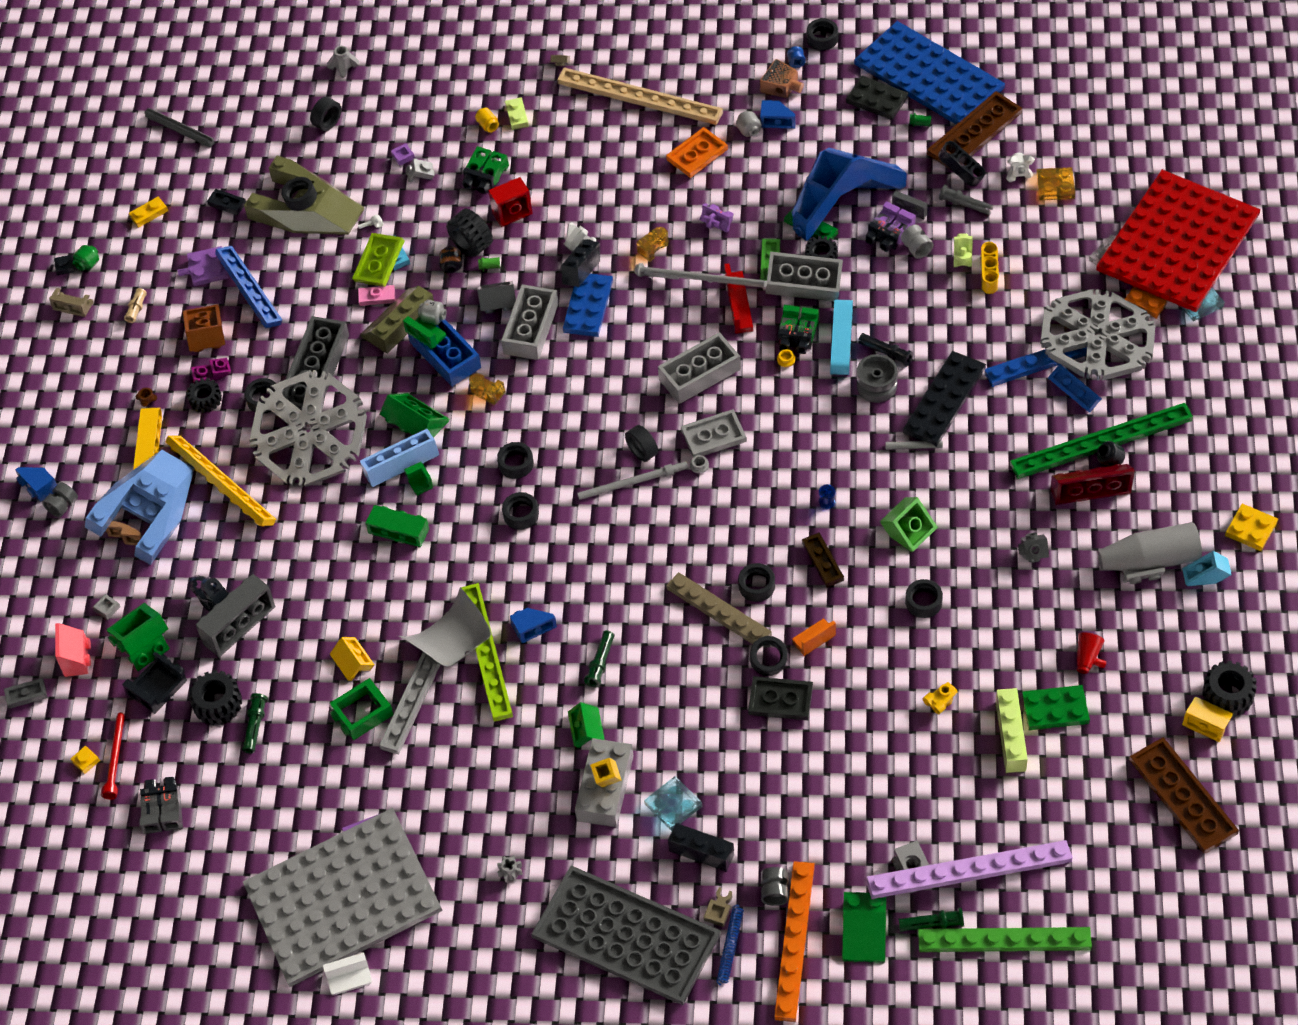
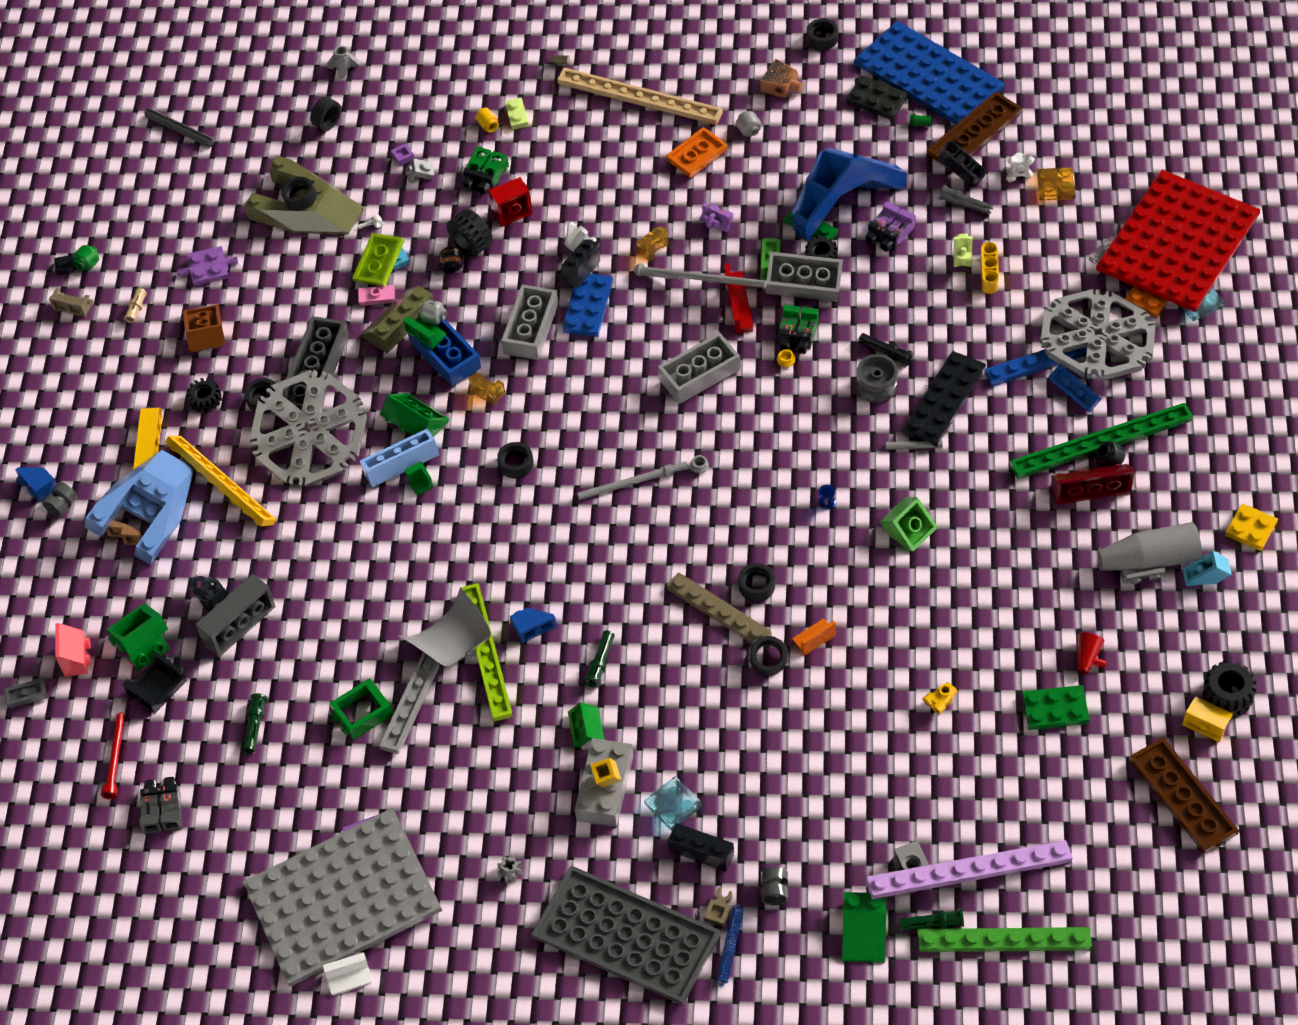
(85, 759): yellow plate -> none
(106, 606): light grey tile -> none
(145, 396): reddish brown plate -> none
(148, 212): yellow plate -> none
(213, 684): black tyre -> none
(215, 370): magenta slope -> none
(226, 202): black plate -> none
(248, 286): blue plate -> none
(351, 657): yellow panel -> none
(397, 525): green brick -> none
(489, 263): bright green pin -> none
(496, 296): dark grey slope -> none
(516, 499): black tyre -> none
(641, 443): black tyre -> none
(713, 433): light grey plate -> none
(776, 115): blue slope -> none
(780, 698): pearl dark grey plate -> none
(794, 942): orange plate -> none
(796, 57): blue wheel -> none
(822, 559): dark brown plate -> none
(841, 337): medium azure beam -> none
(910, 204): dark grey plate -> none
(917, 241): light grey wheel -> none
(924, 611): black tyre -> none
(1011, 730): yellowish green brick -> none
(1033, 547): dark grey brick -> none

